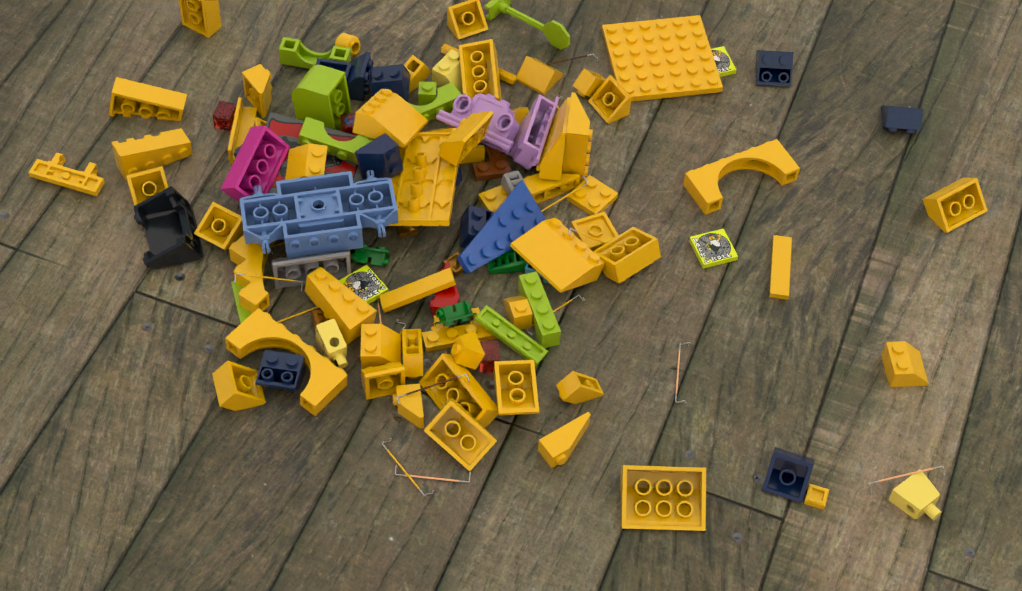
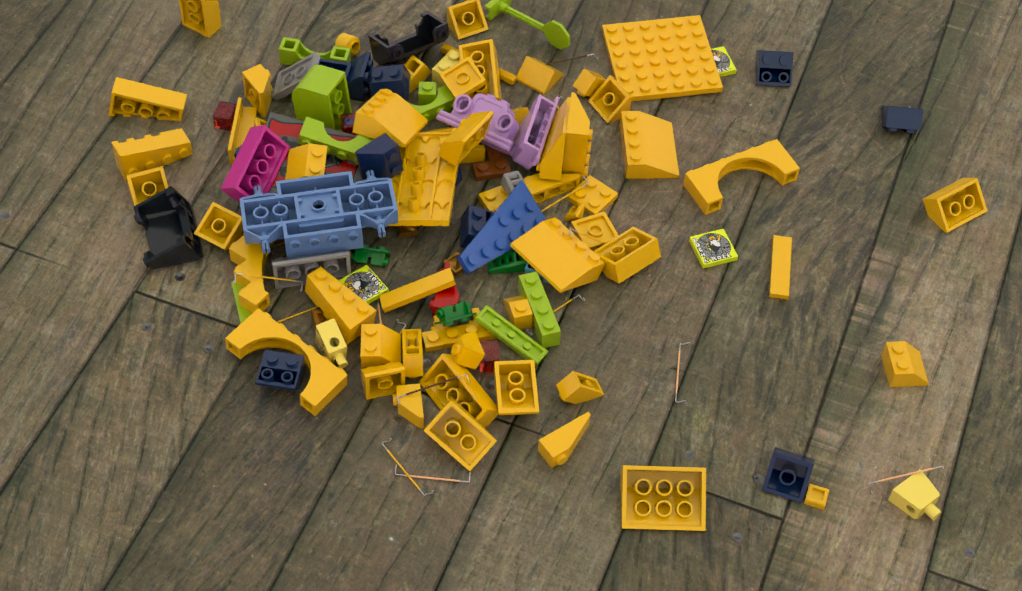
(56, 173): yellow hinge -> none
(237, 387): yellow slope -> none
(292, 75): none -> light grey plate
(428, 34): none -> black windscreen
(463, 78): none -> yellow plate
(576, 212): none -> yellow slope
(647, 146): none -> yellow slope

